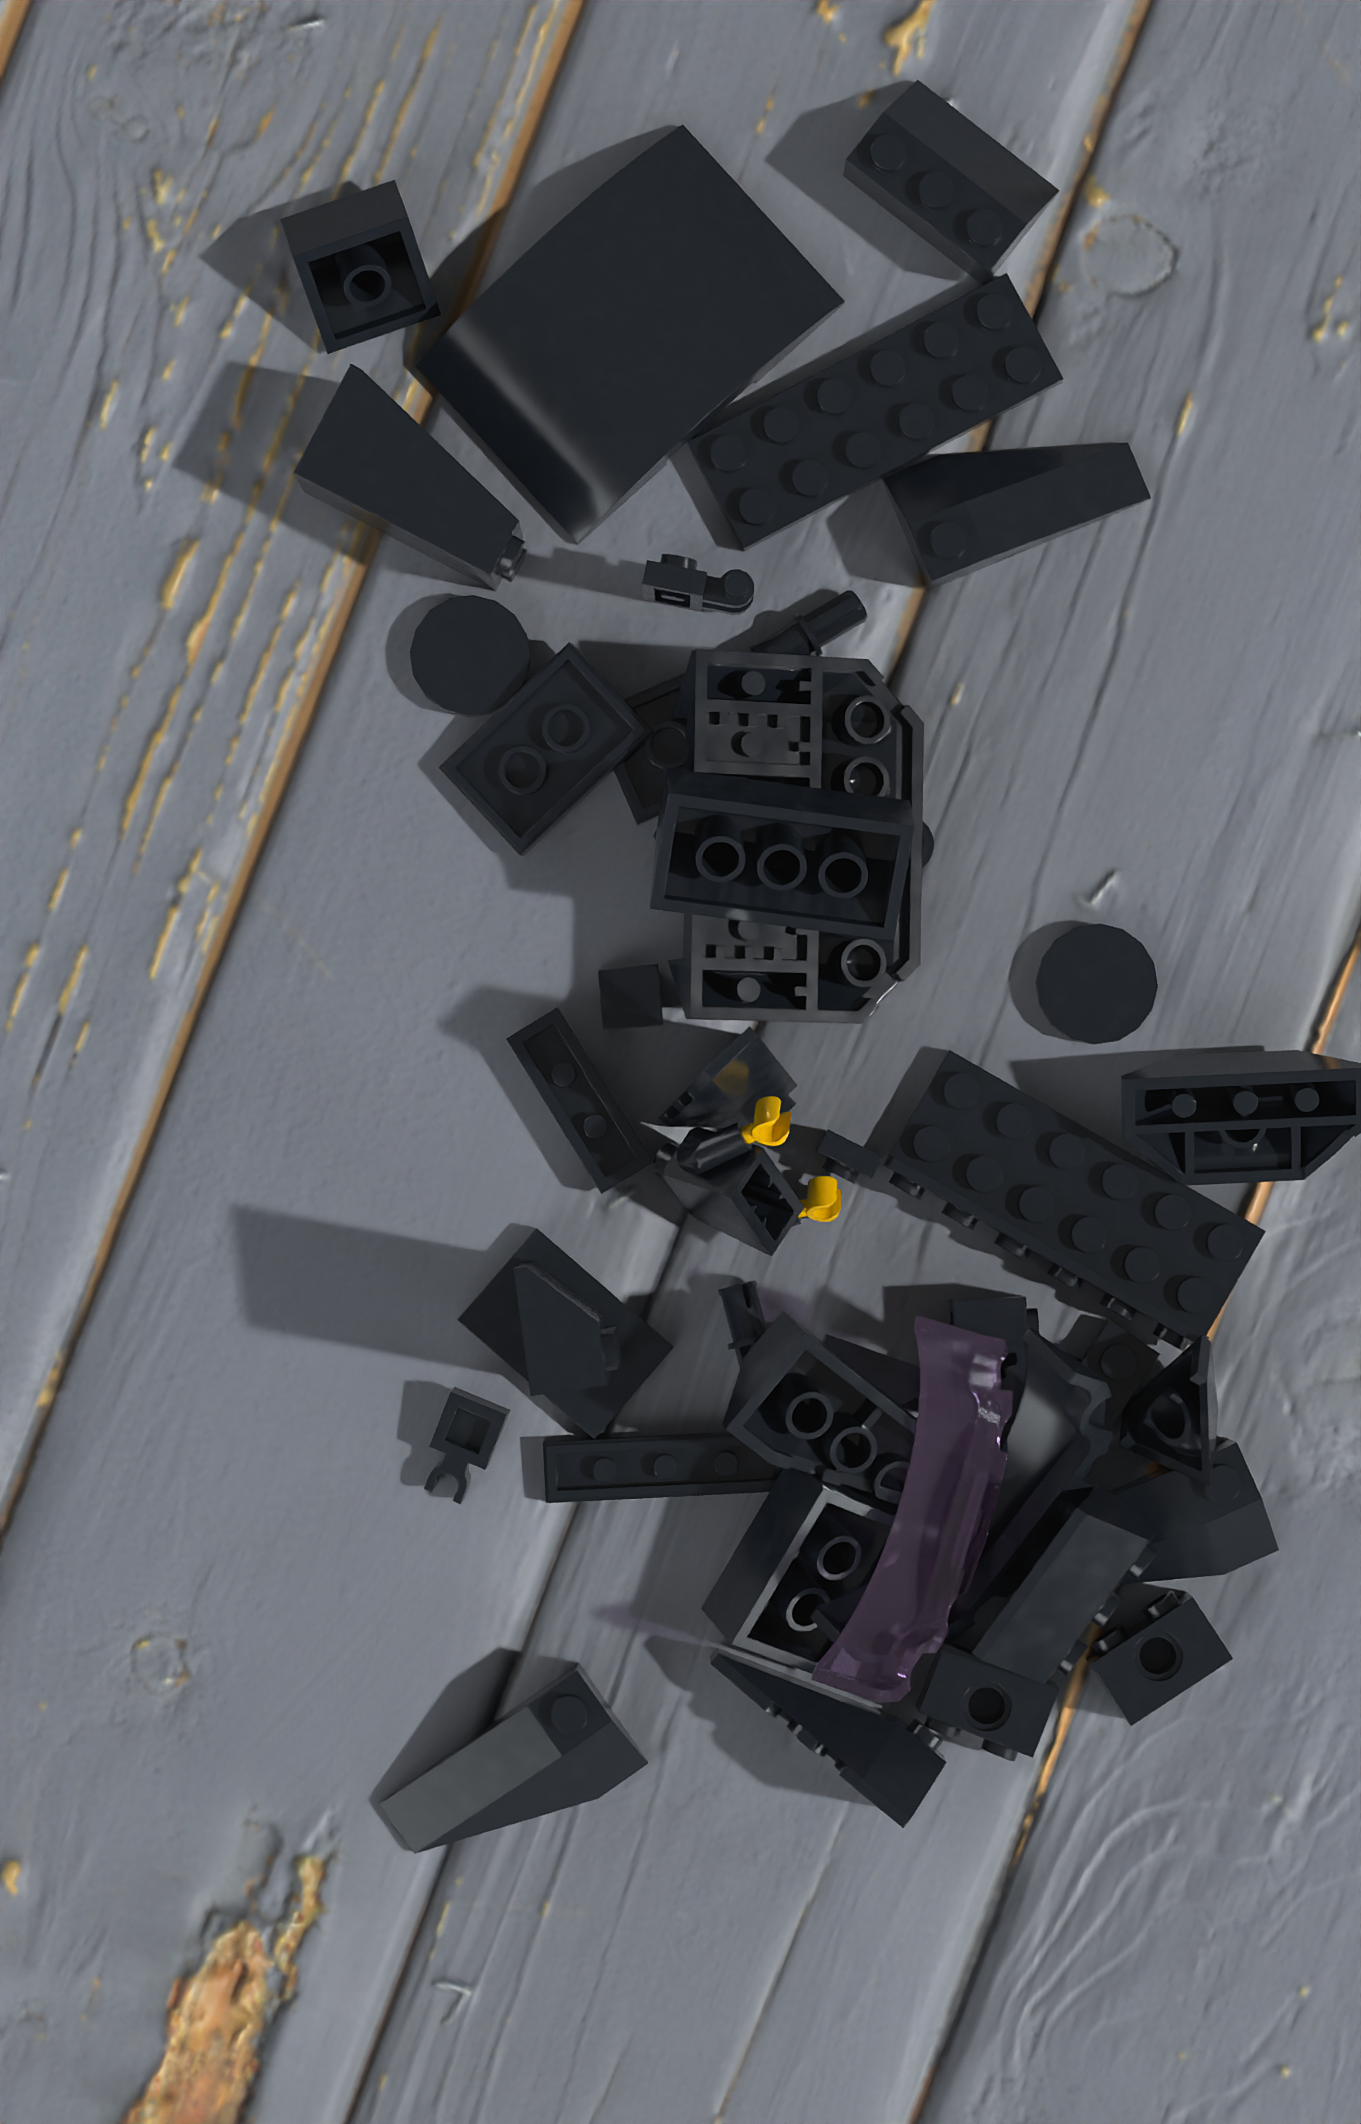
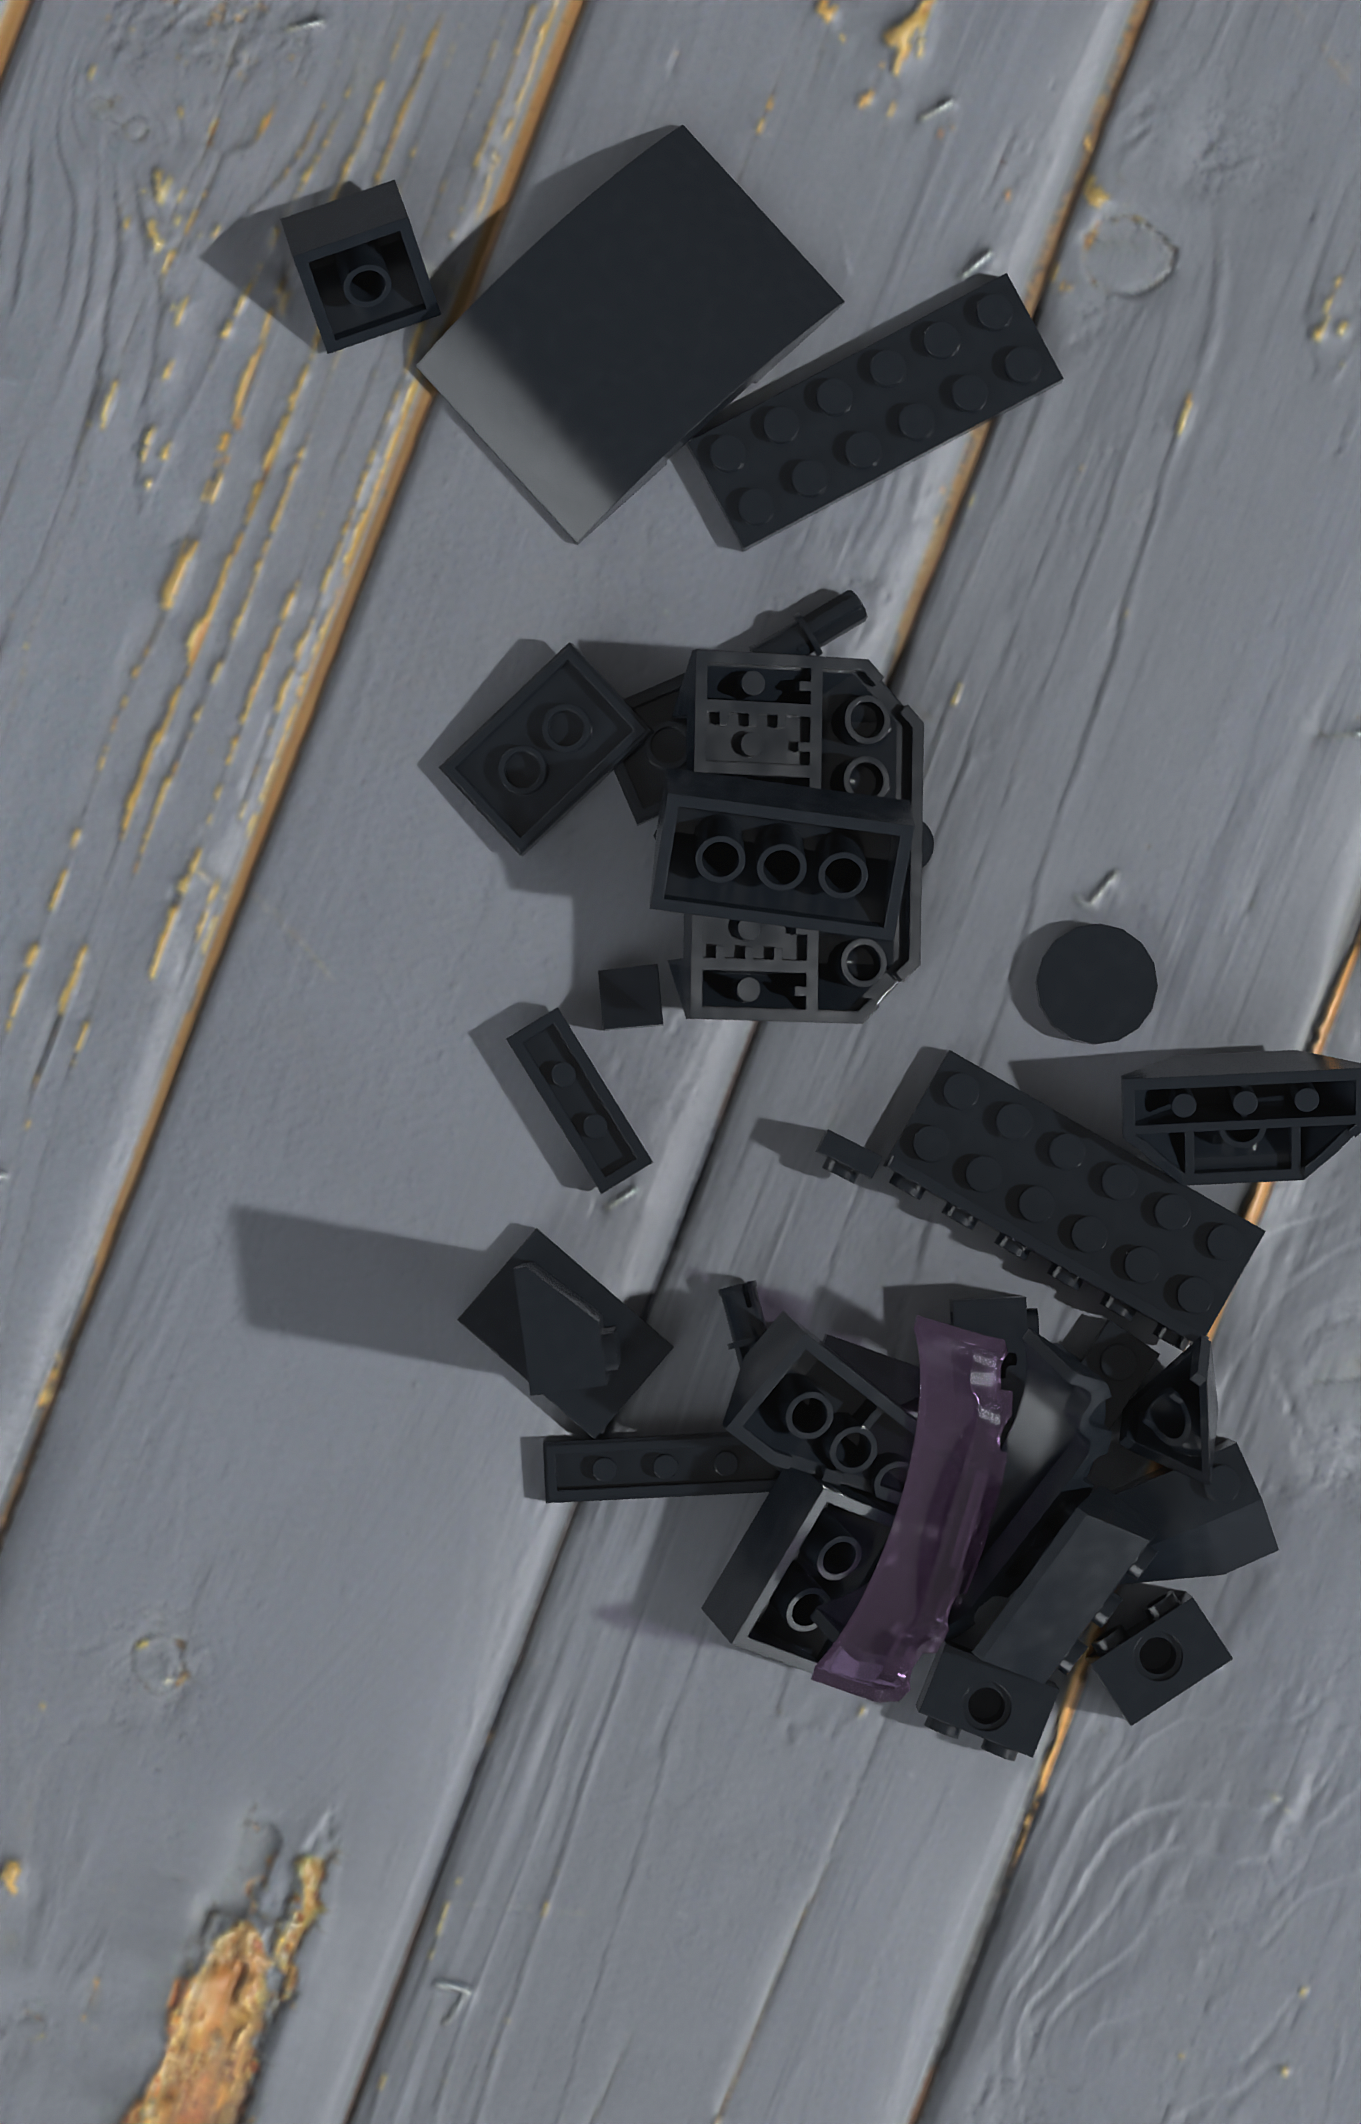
(401, 481): black slope -> none
(467, 1436): black plate -> none
(470, 655): black tile -> none
(532, 1761): black wedge -> none
(679, 584): black plate -> none
(732, 1086): black wedge -> none
(737, 1184): black torso -> none
(870, 1747): black wedge -> none
(949, 181): black slope -> none
(996, 504): black wedge -> none

